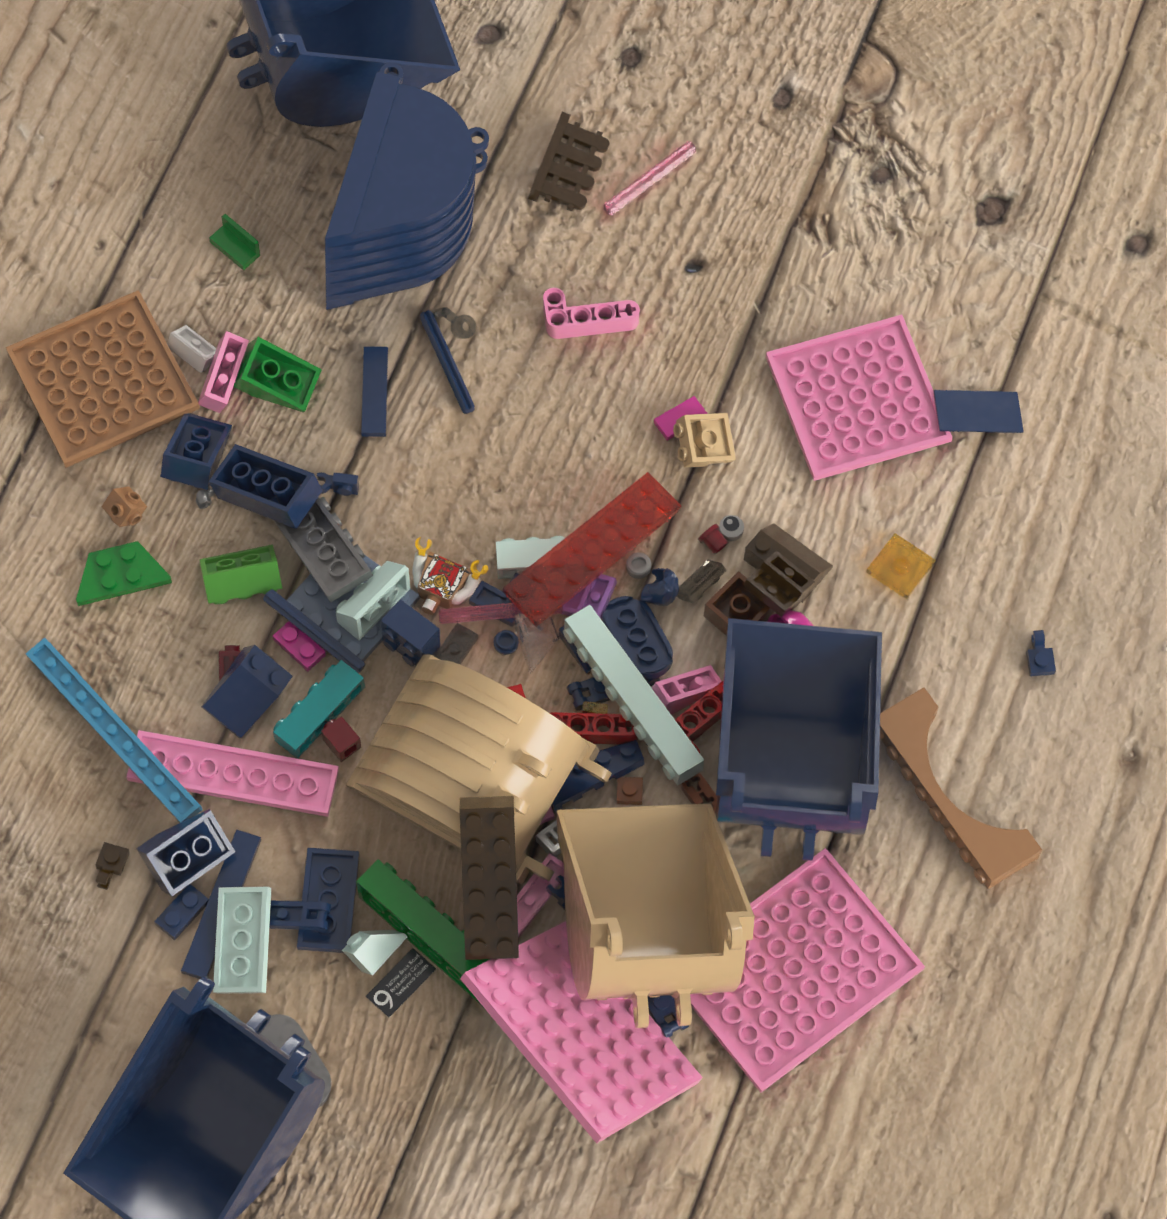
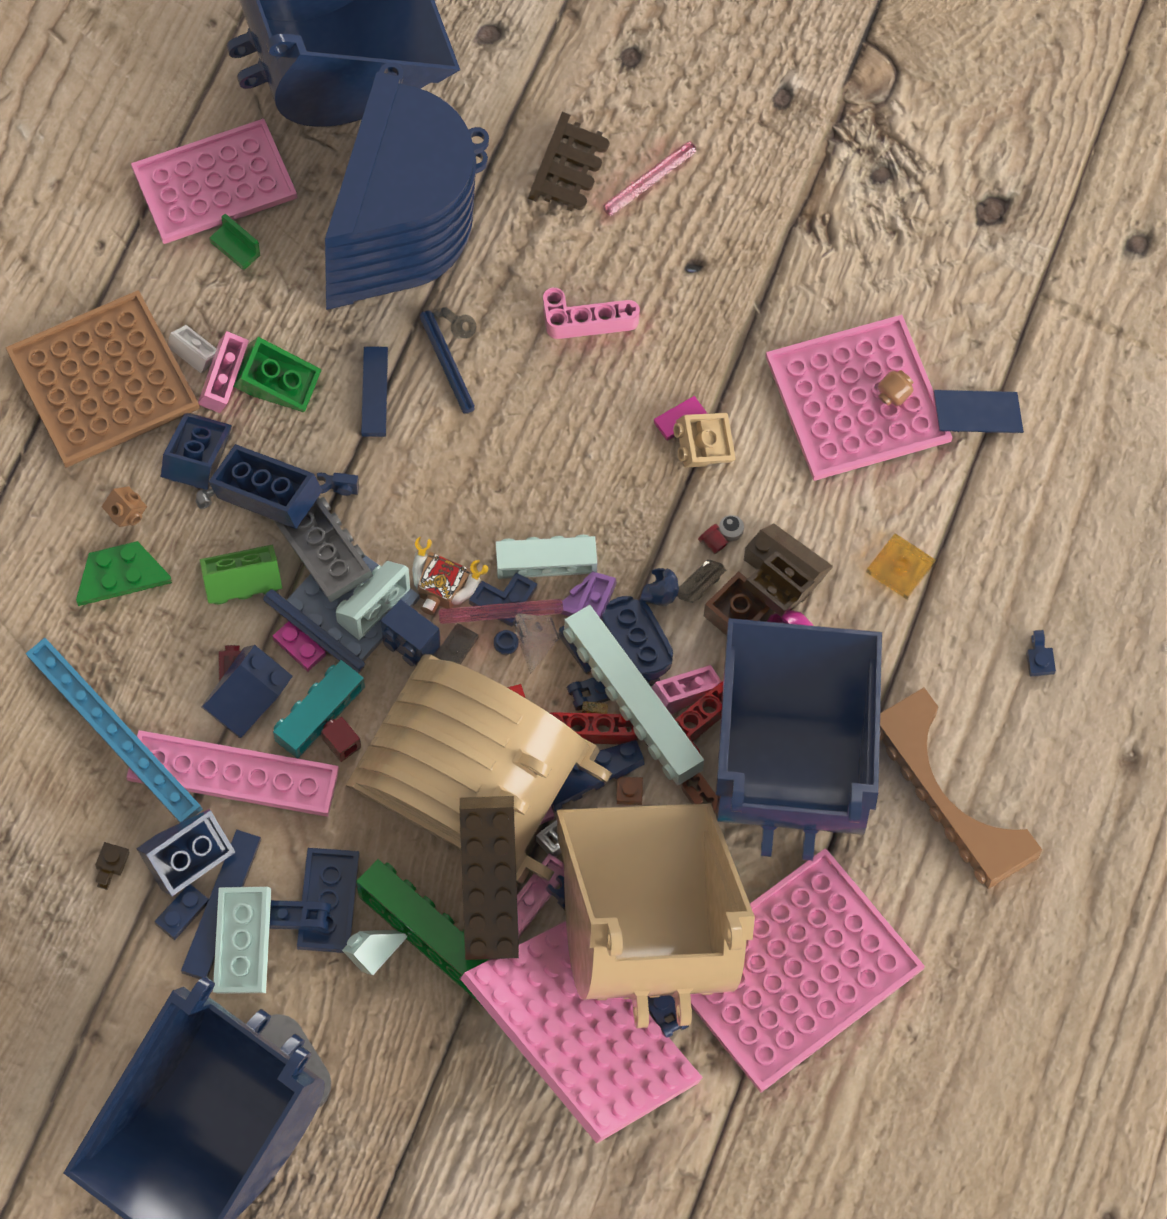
(213, 177): none -> bright pink plate
(401, 982): black sticker -> none
(591, 549): clear red plate -> none
(638, 565): light grey tile -> none
(895, 388): none -> medium nougat head

